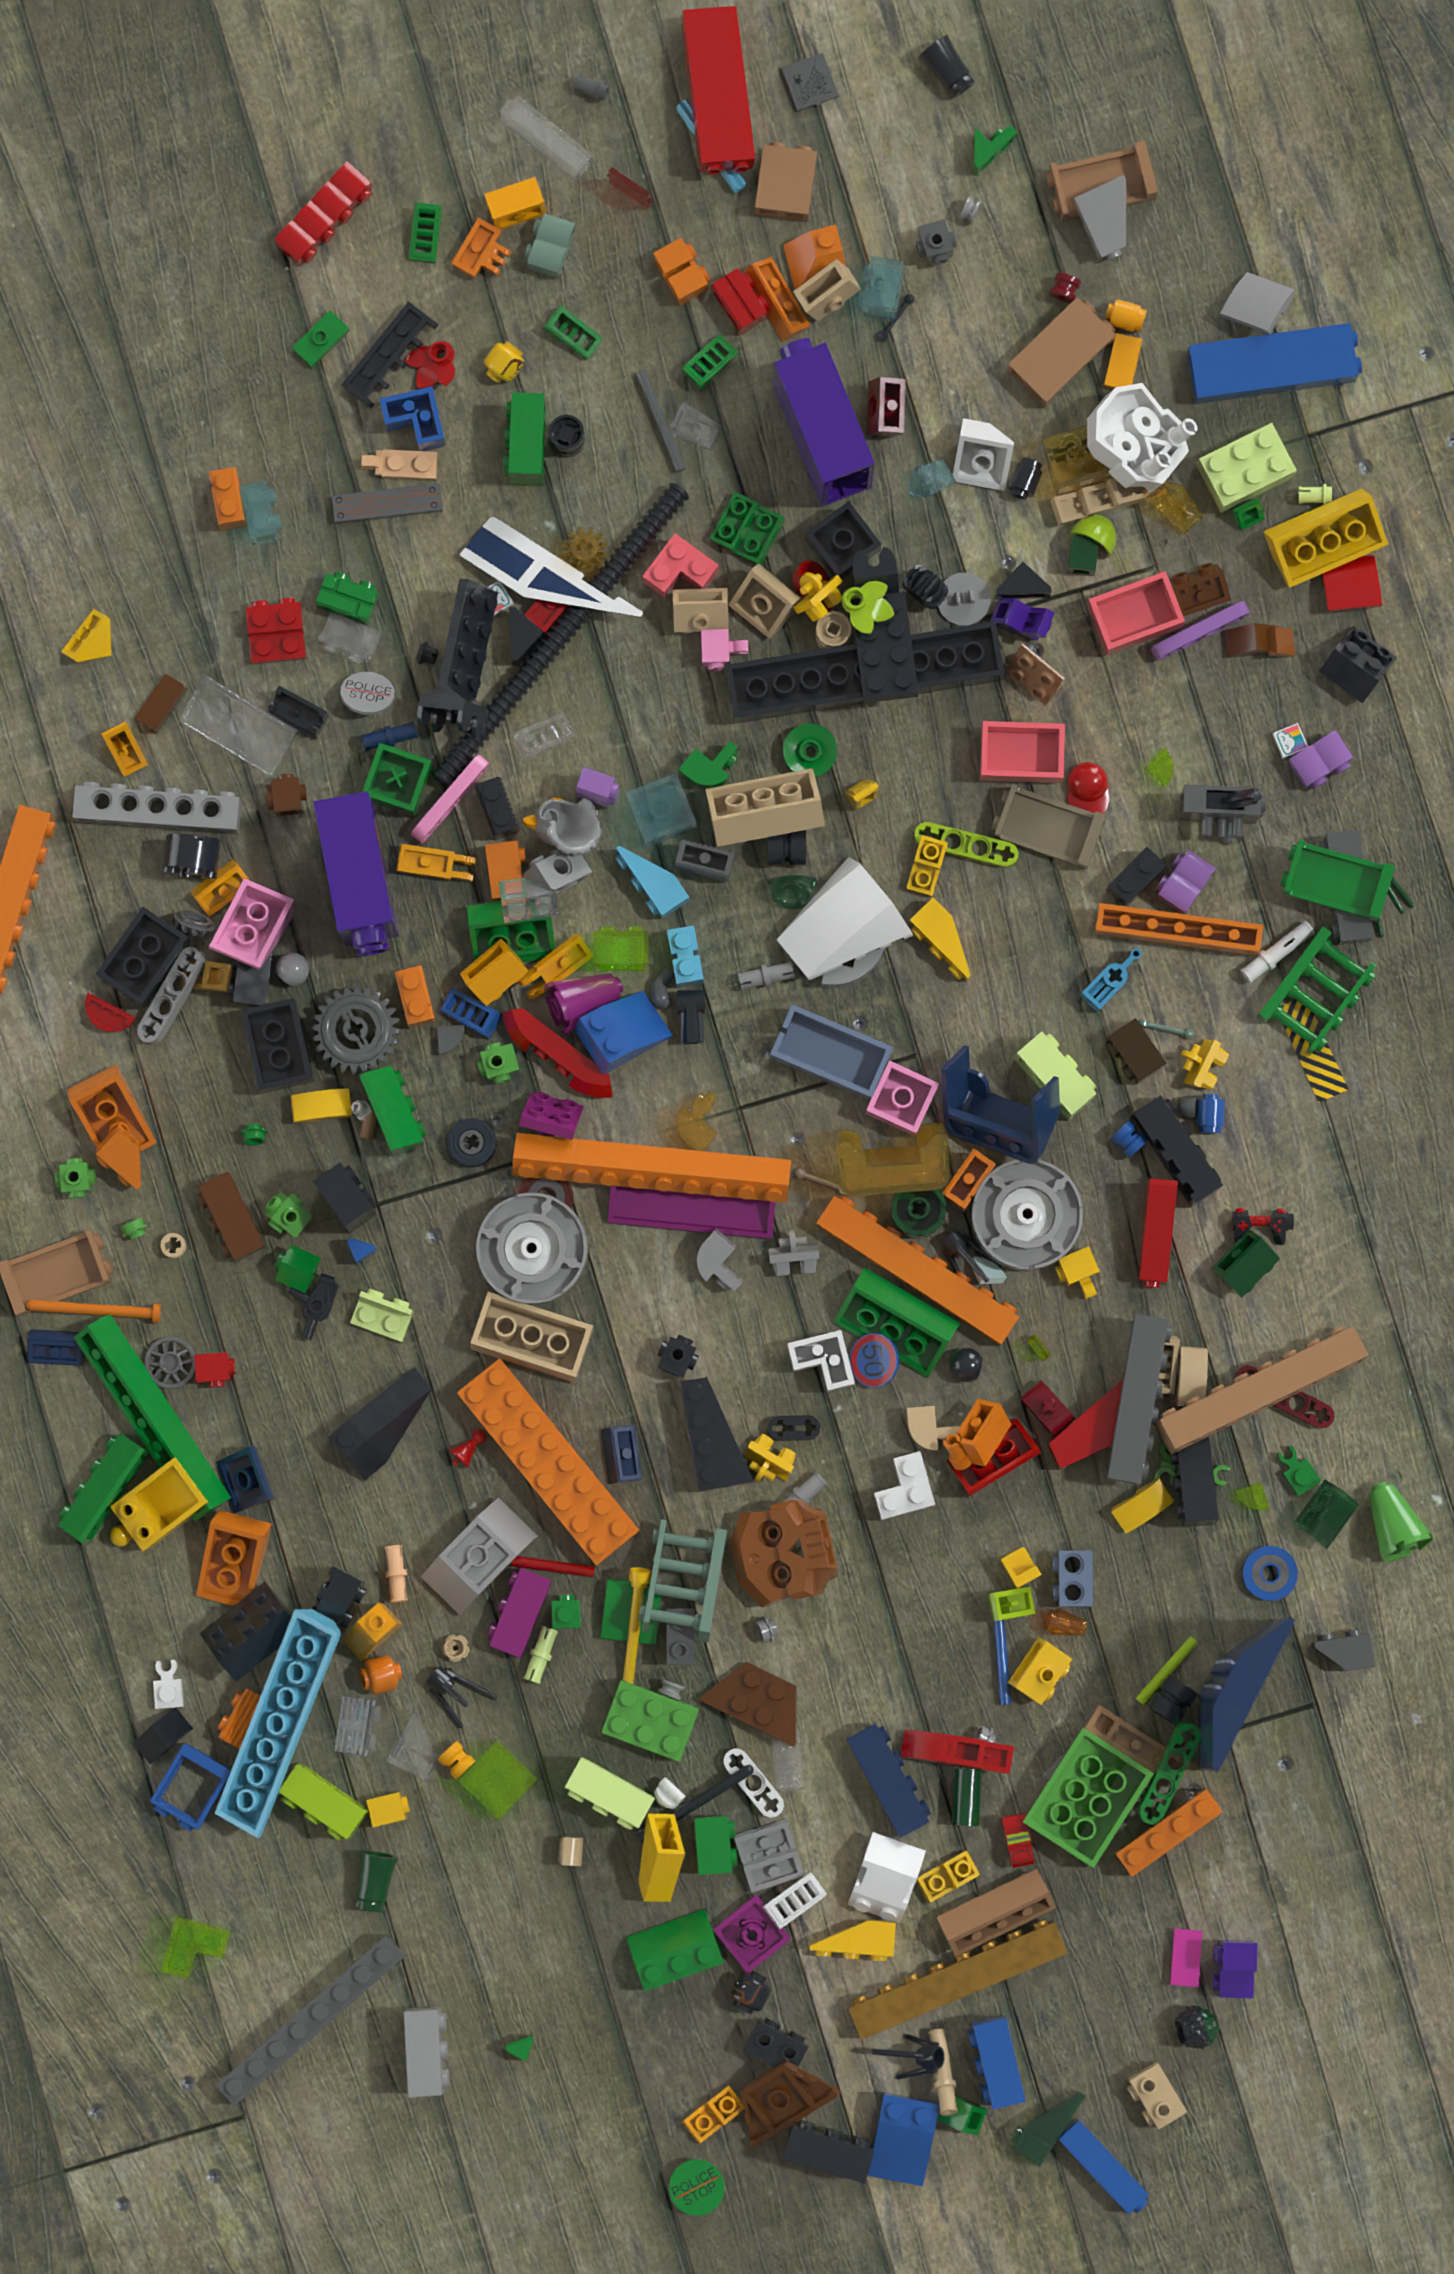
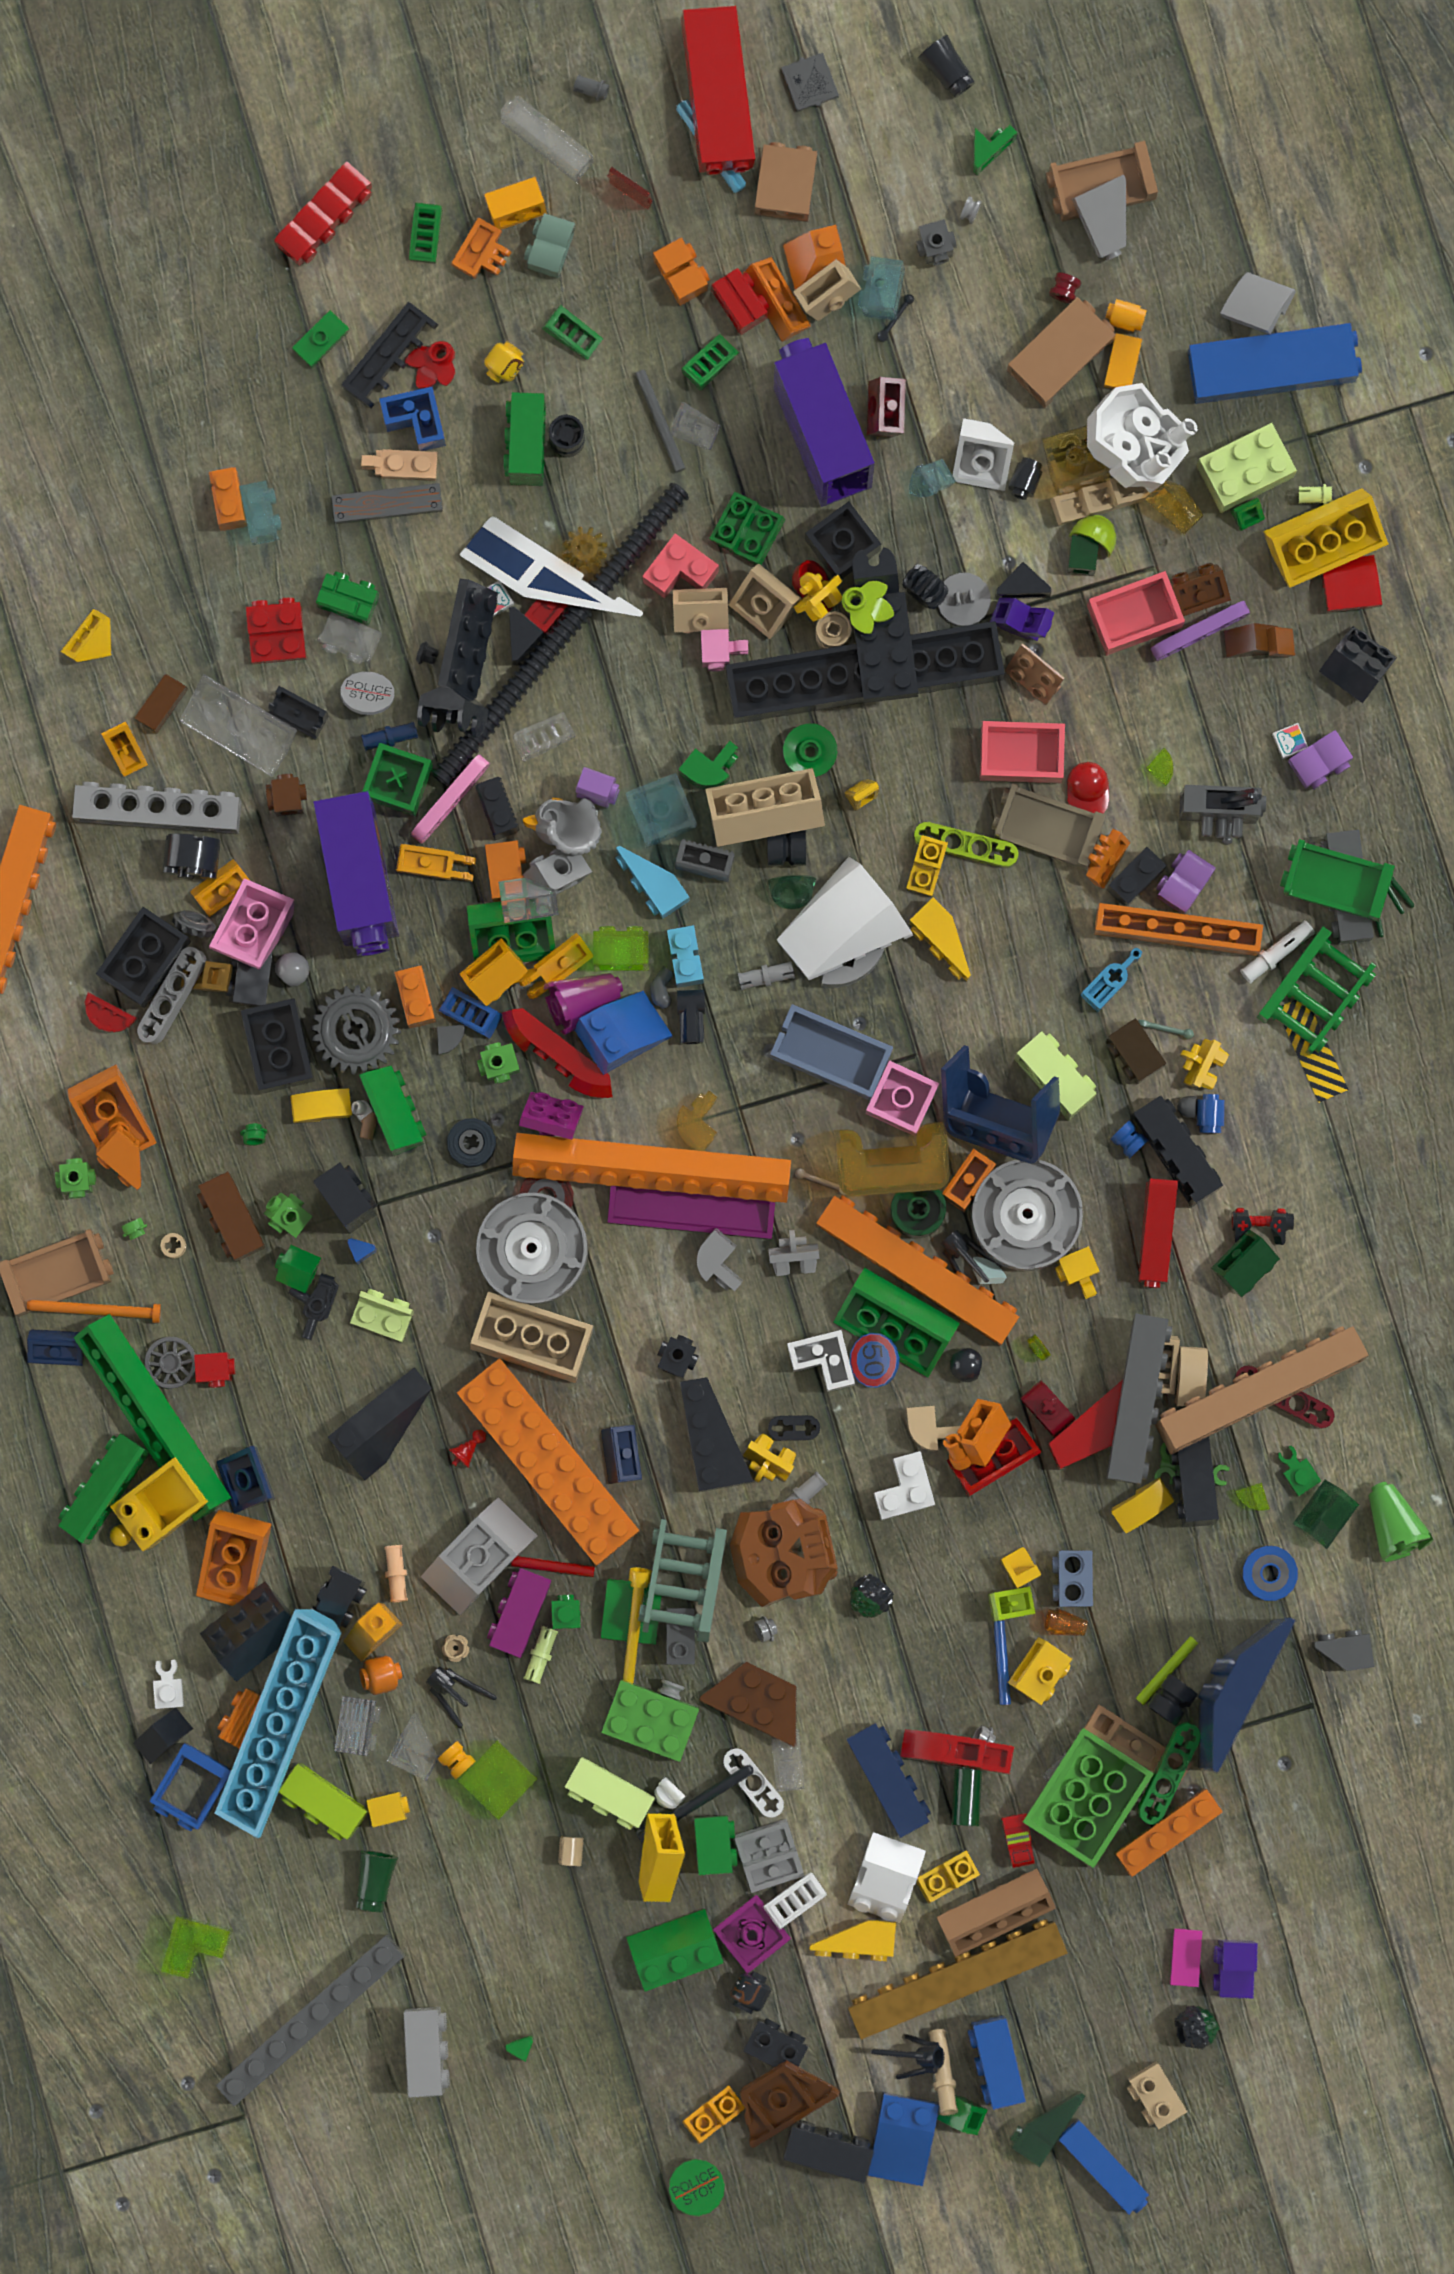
(870, 1596): none -> piece
(1106, 857): none -> orange hinge

